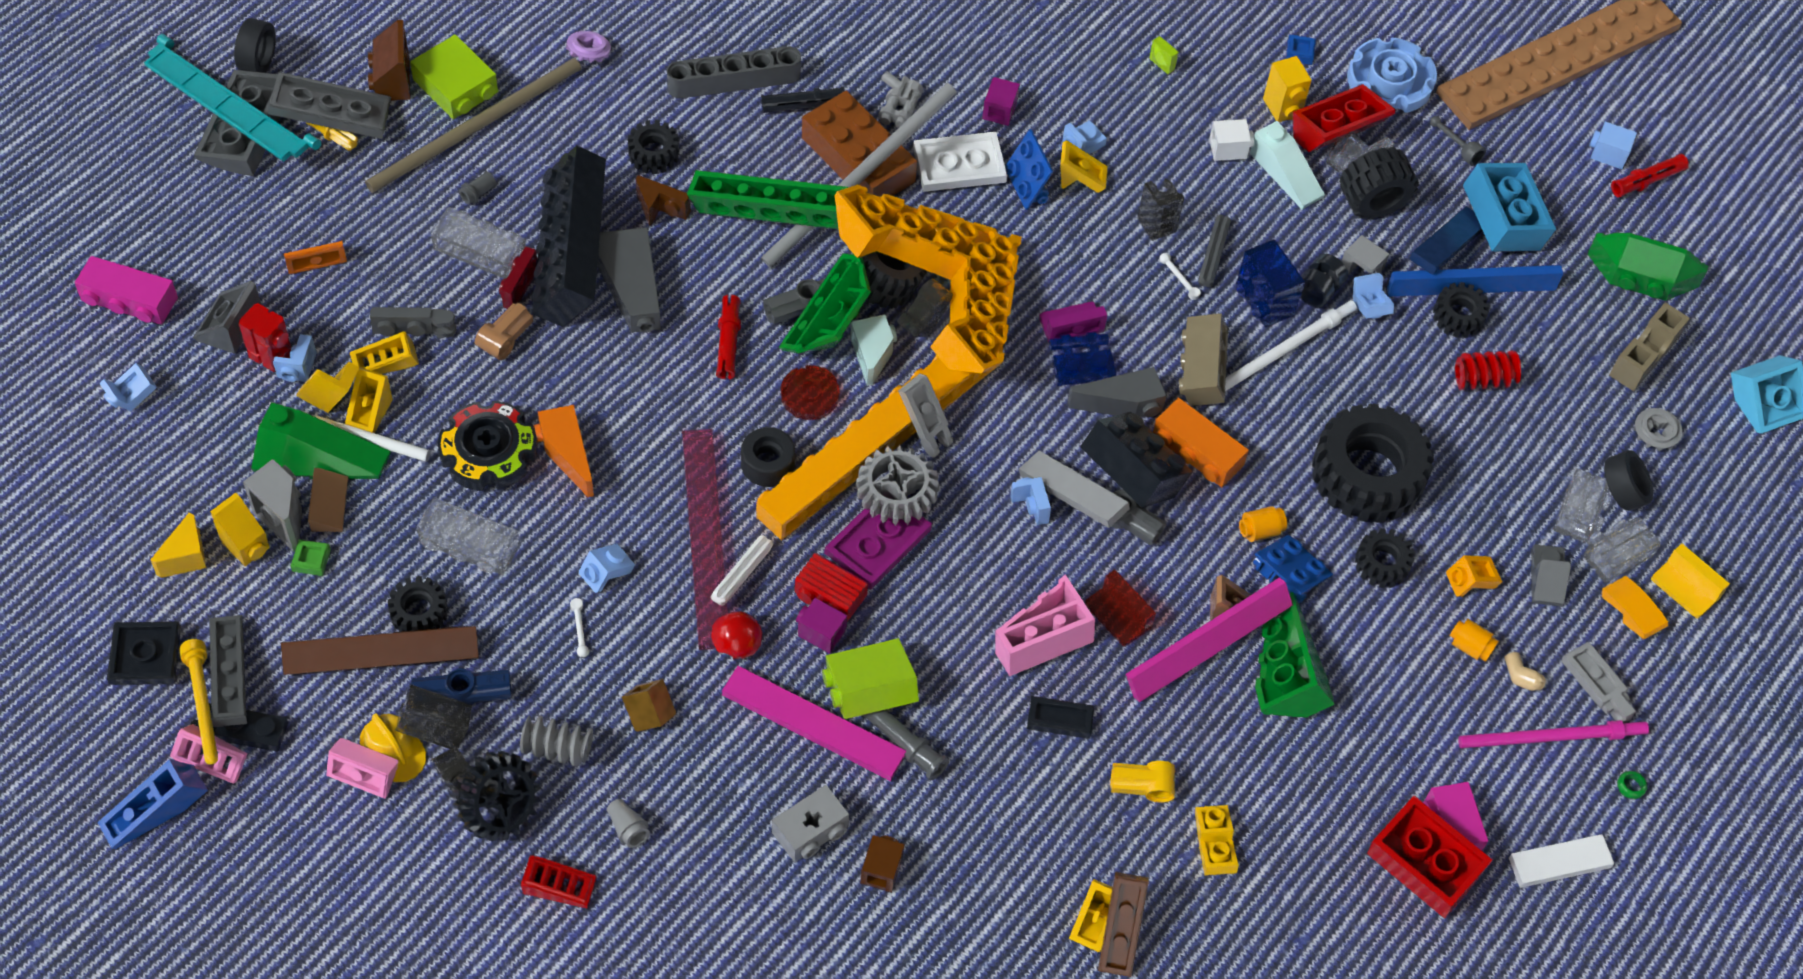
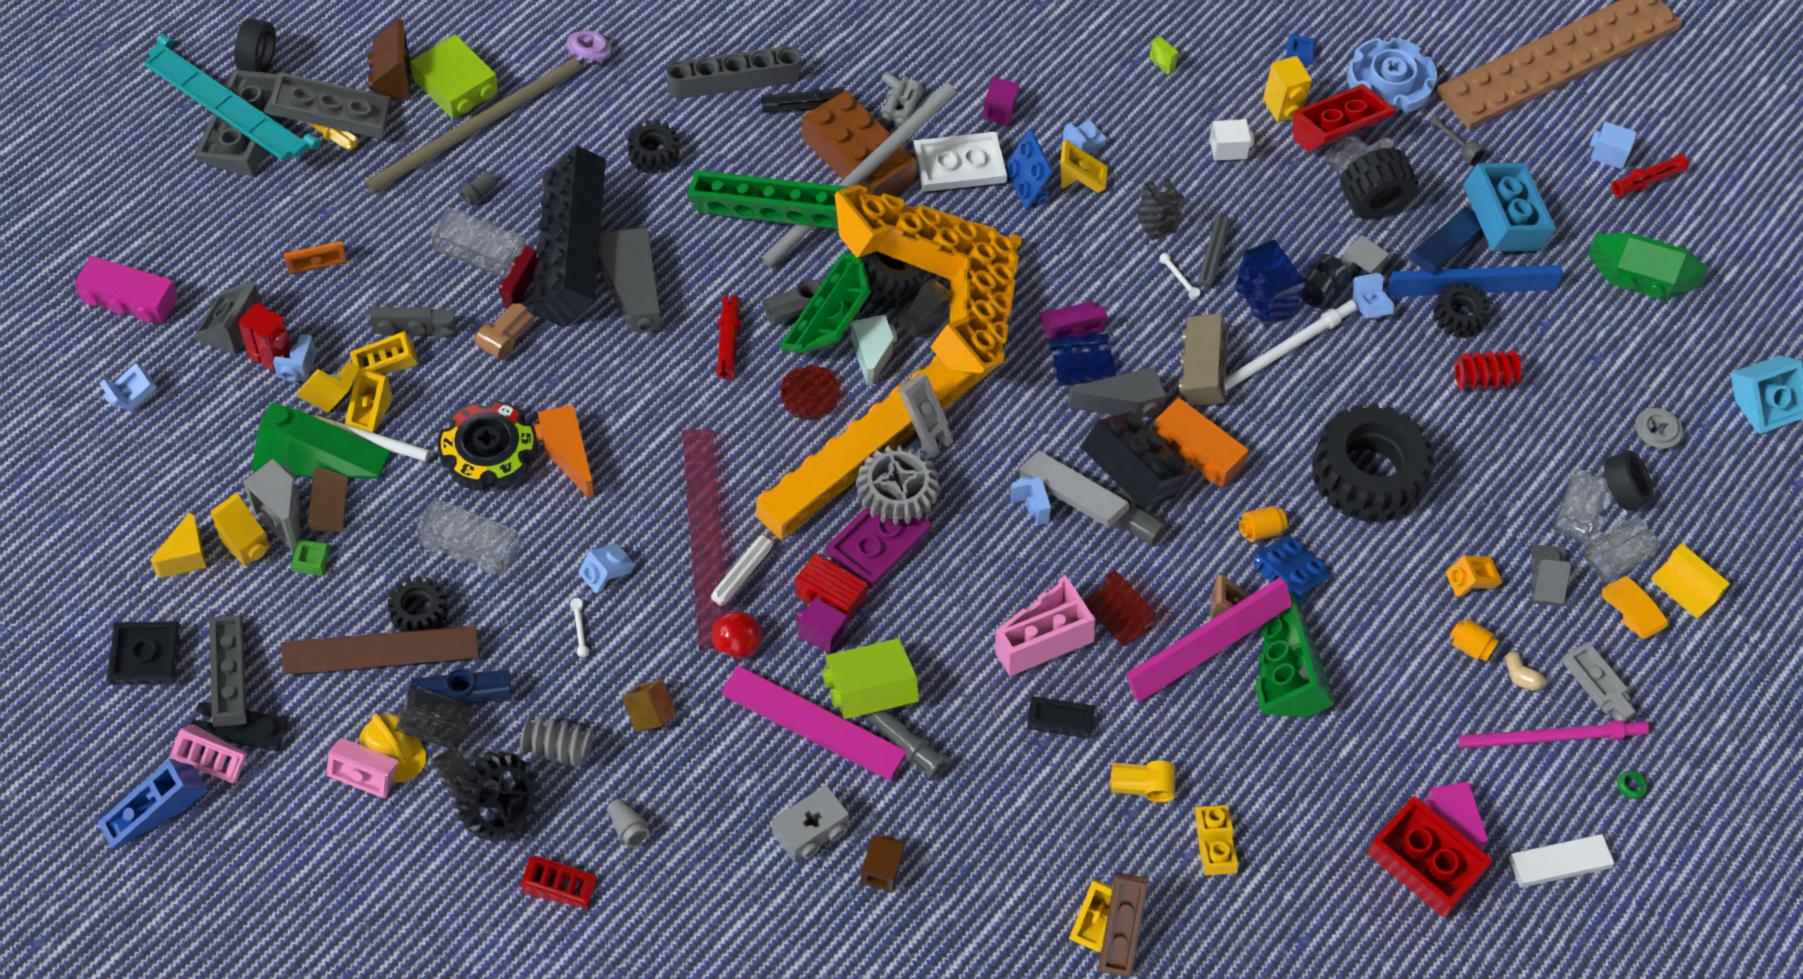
(193, 655): yellow piece -> none
(660, 197): reddish brown slope -> none
(767, 440): black tyre -> none
(1286, 164): light aqua slope -> none
(1377, 571): black tyre -> none
(1646, 352): dark tan arch -> none

